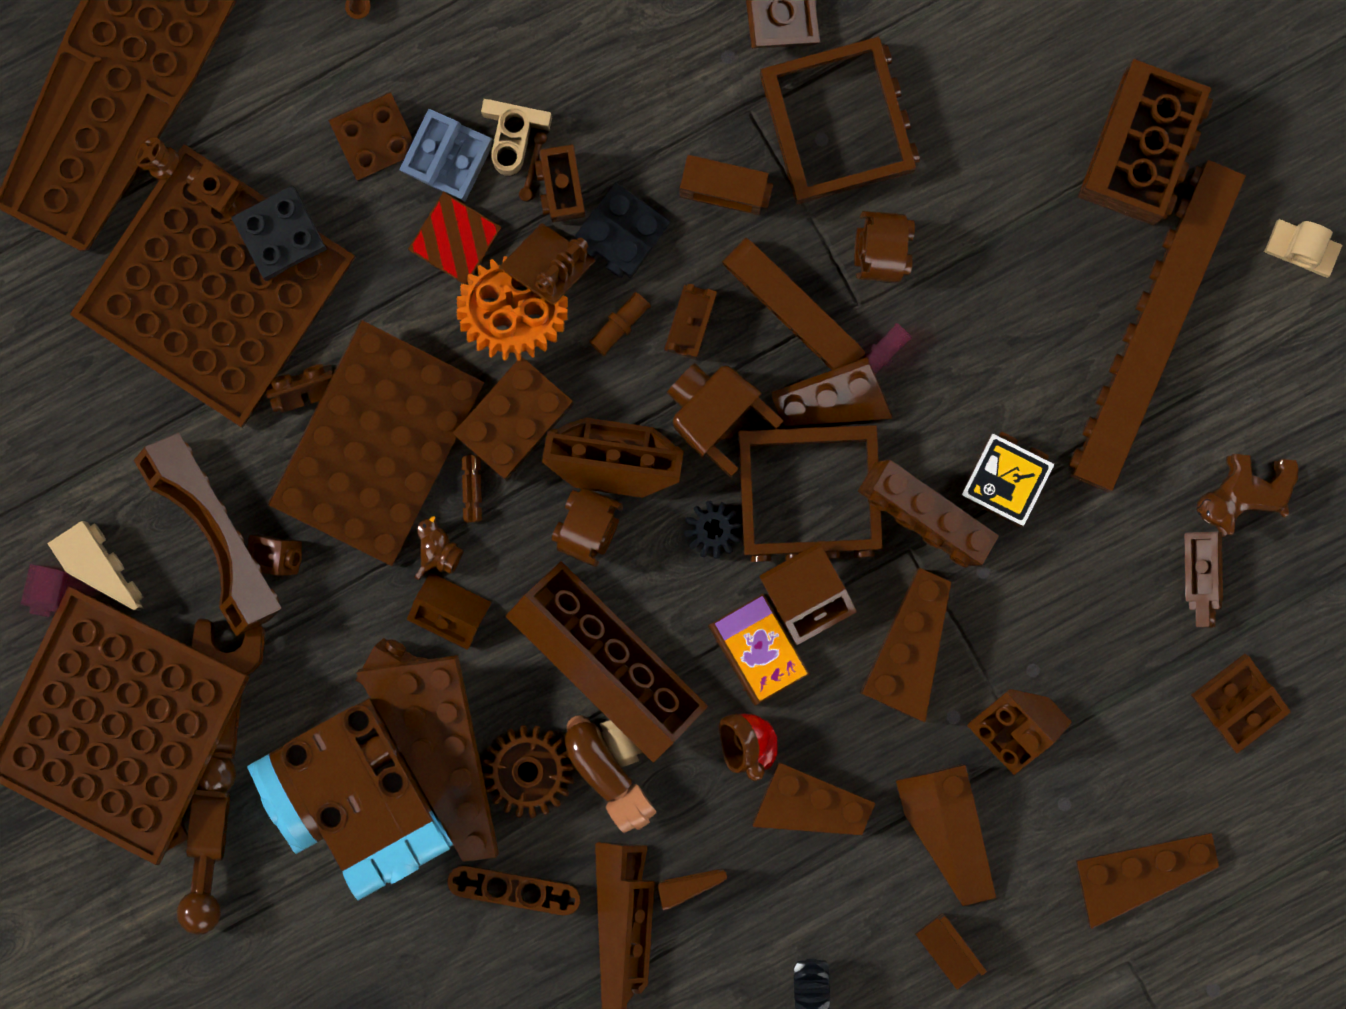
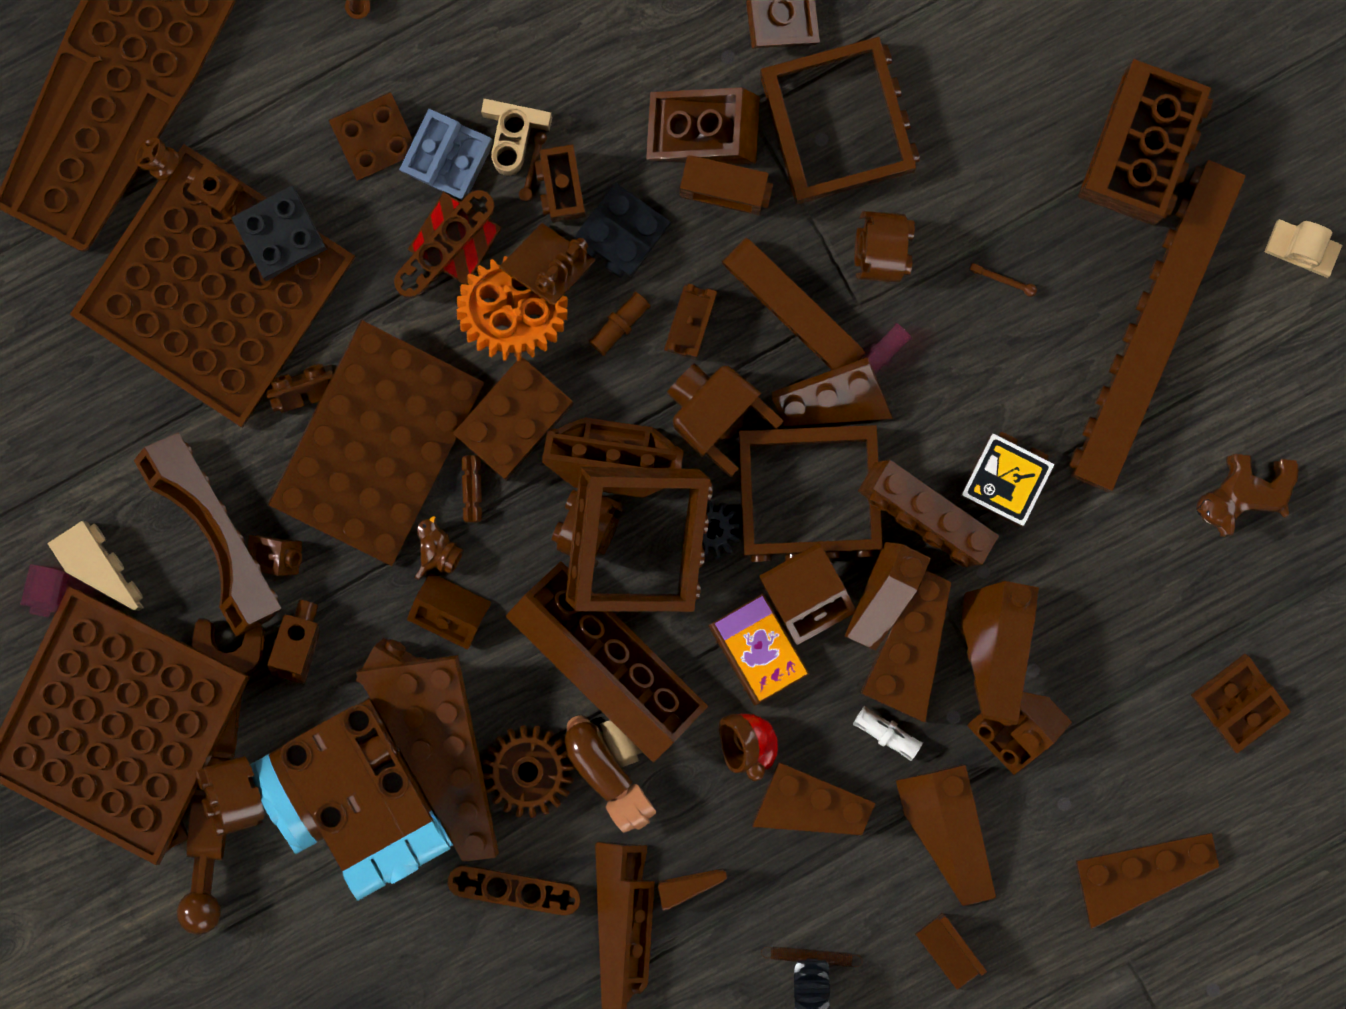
(231, 796): none -> reddish brown brick
(293, 658): none -> reddish brown torso
(439, 240): none -> reddish brown beam
(586, 531): none -> reddish brown window
(703, 124): none -> reddish brown slope
(798, 958): none -> reddish brown piece
(886, 593): none -> reddish brown slope
(887, 733): none -> white pin
(998, 638): none -> reddish brown wedge
(1029, 289): none -> reddish brown hinge
(1204, 575): reddish brown hinge -> none

